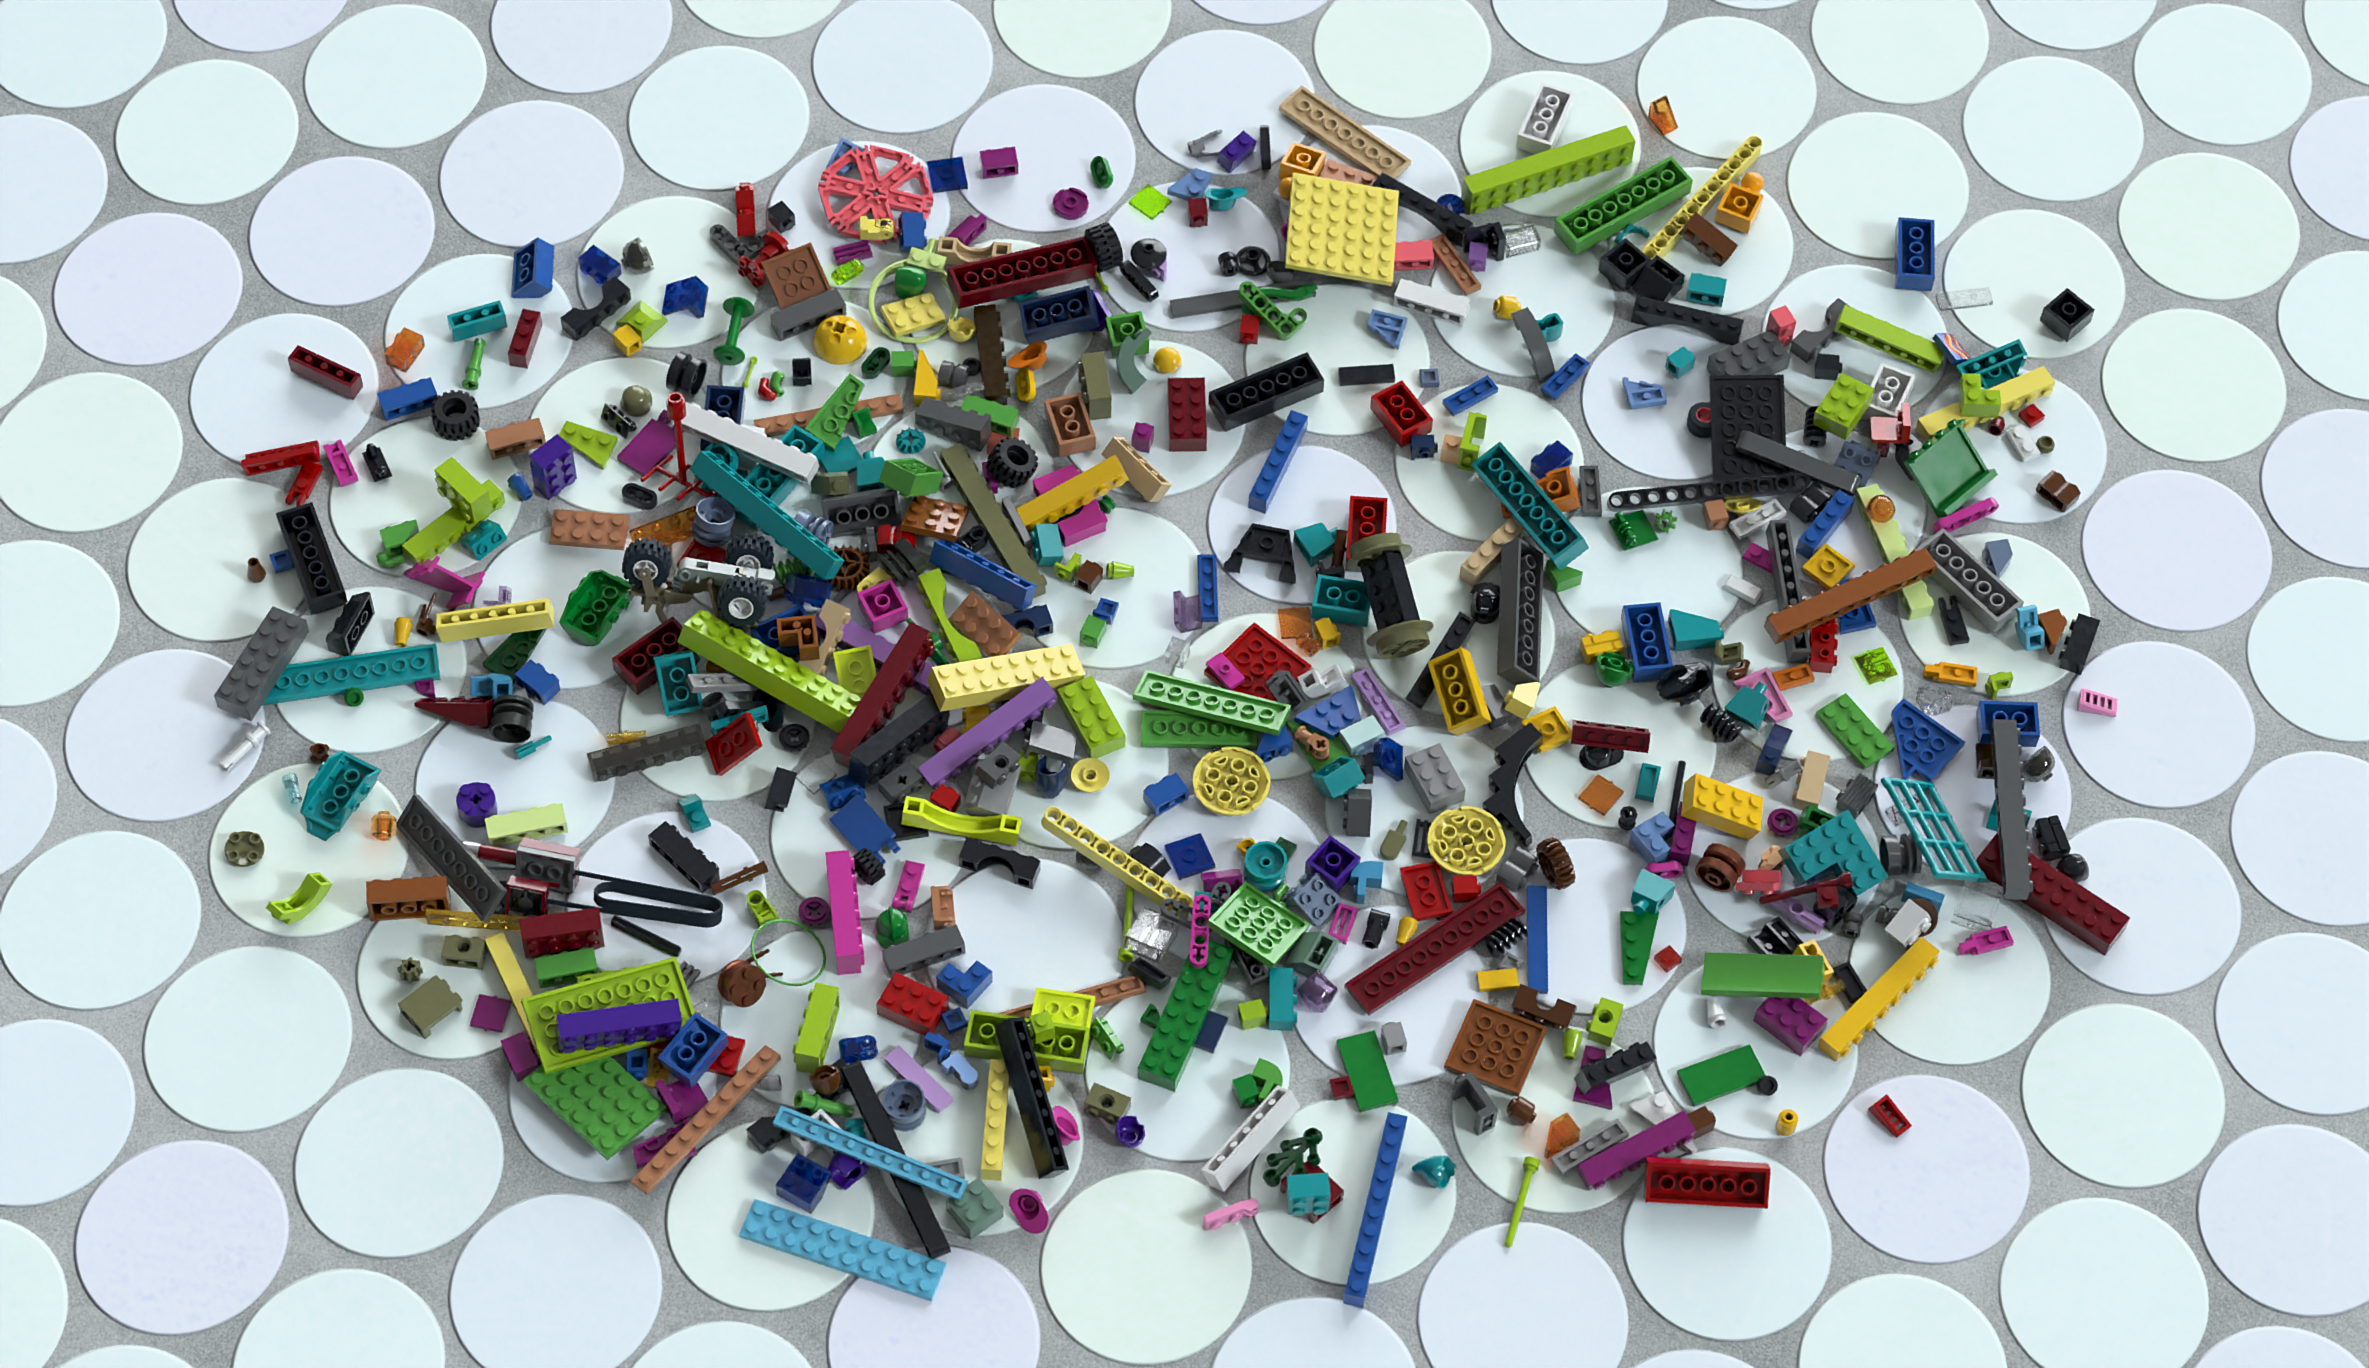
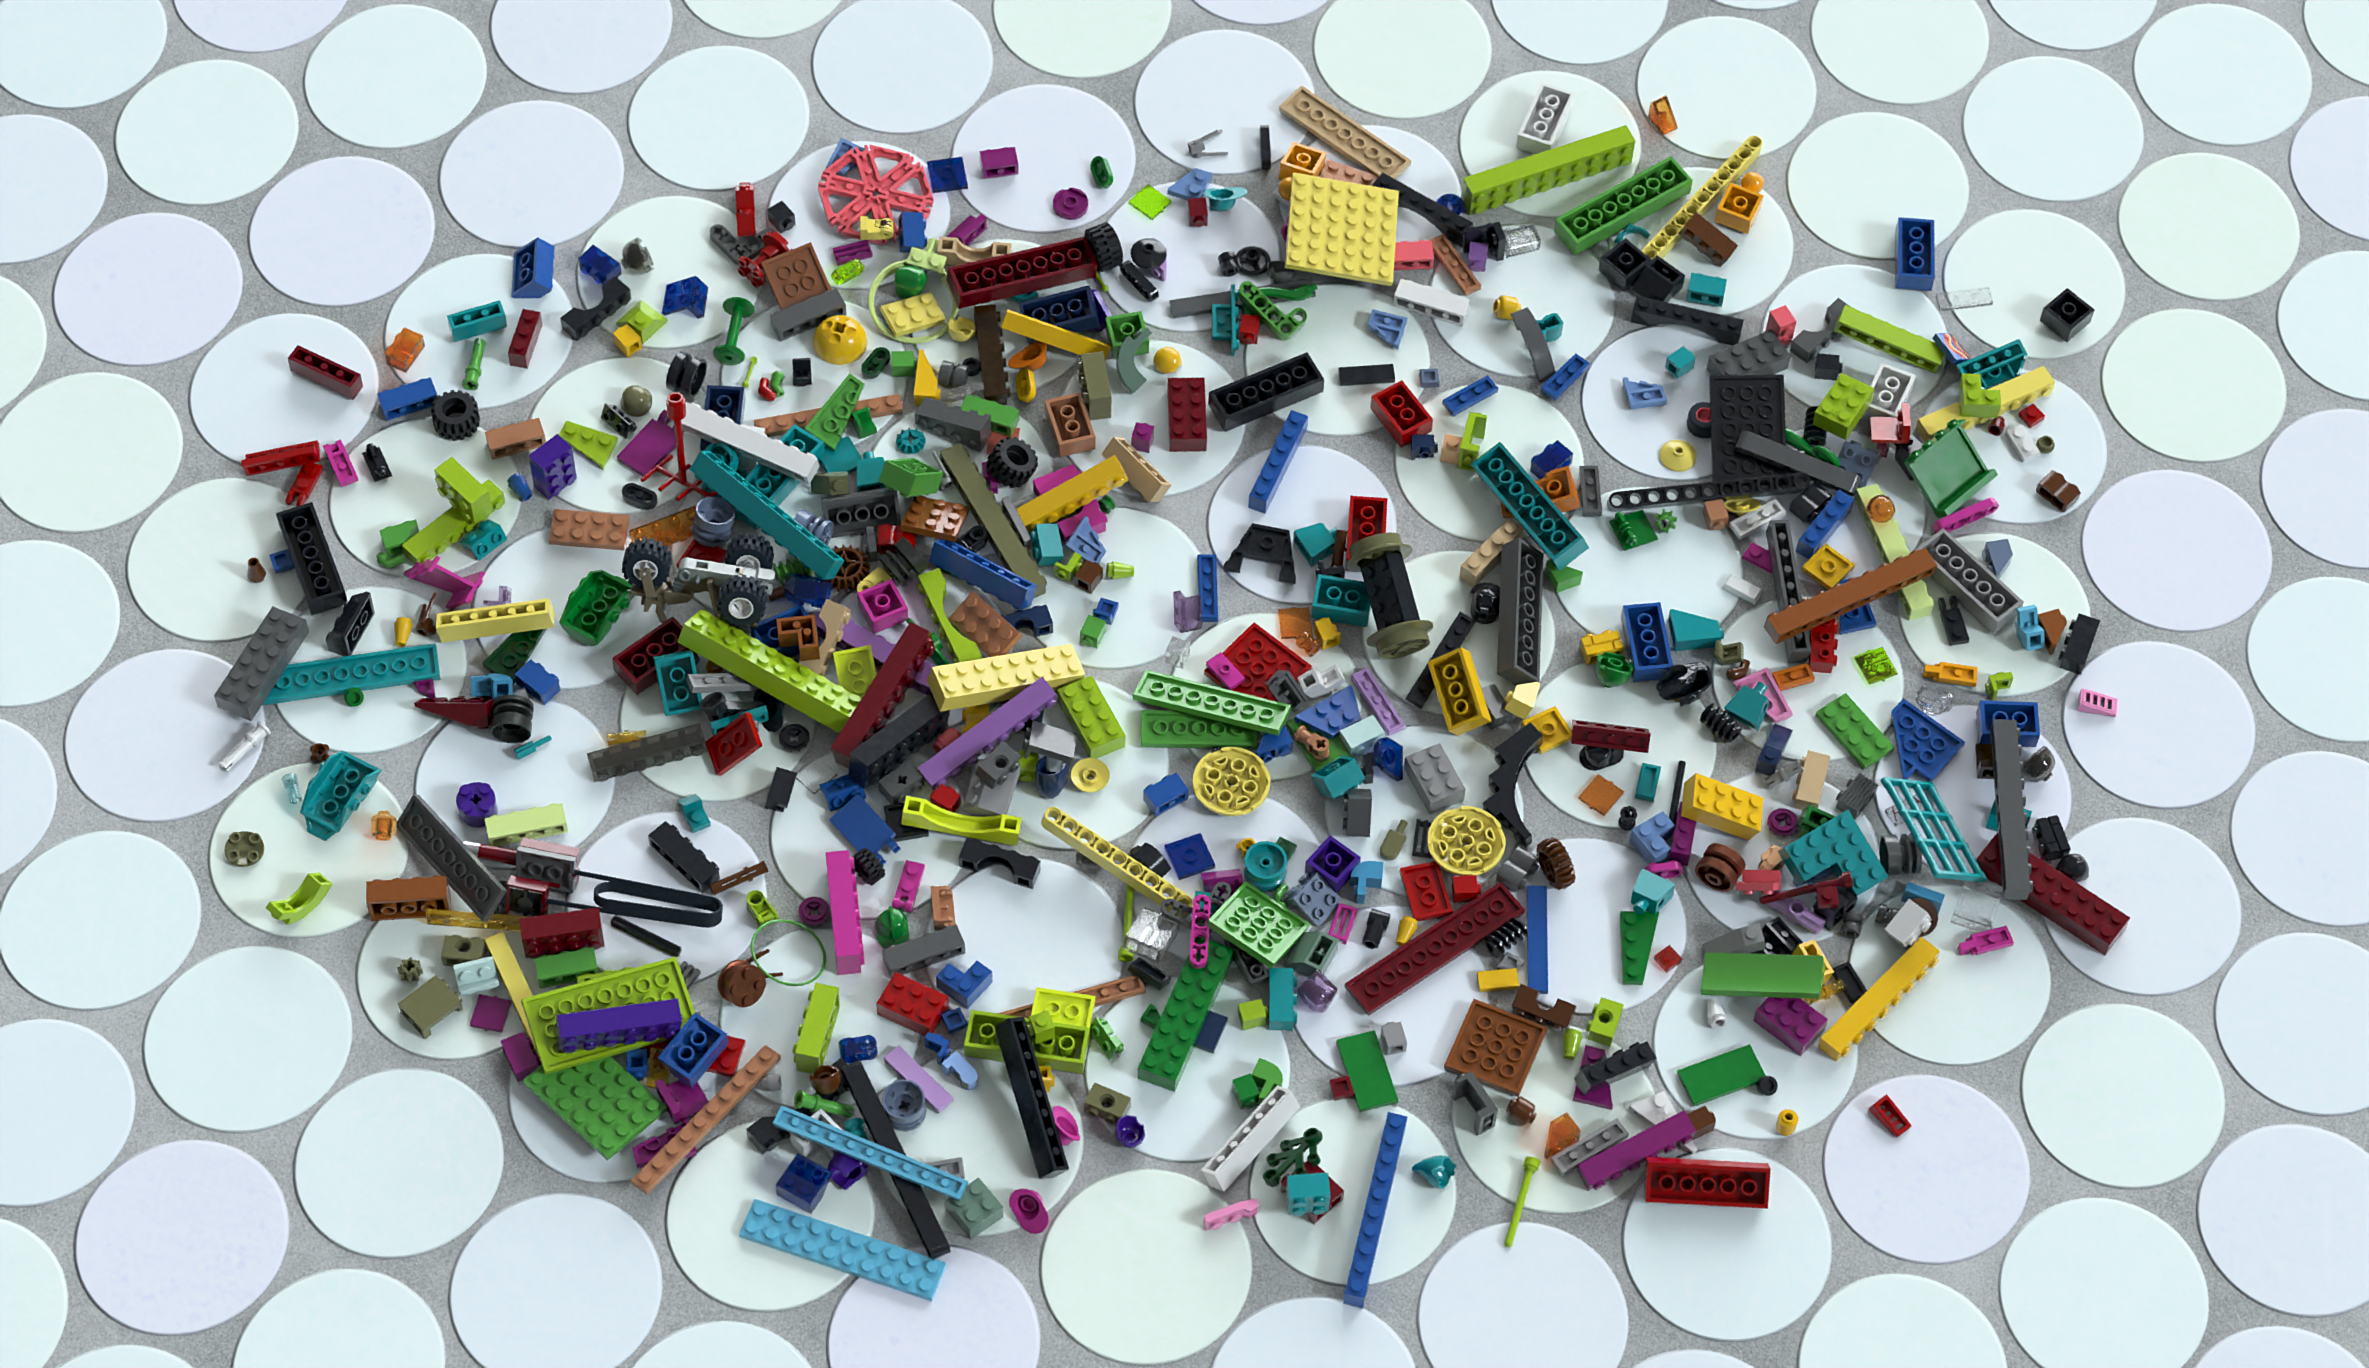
(476, 975): none -> light aqua bracket
(995, 1121): light yellow brick -> none
(1052, 334): none -> yellow tile
(1086, 542): none -> medium blue wing
(1224, 321): none -> teal bracket
(1236, 151): dark purple brick -> none
(1678, 461): none -> light yellow dish
(1742, 940): none -> light grey slope
(1818, 451): none -> green plant

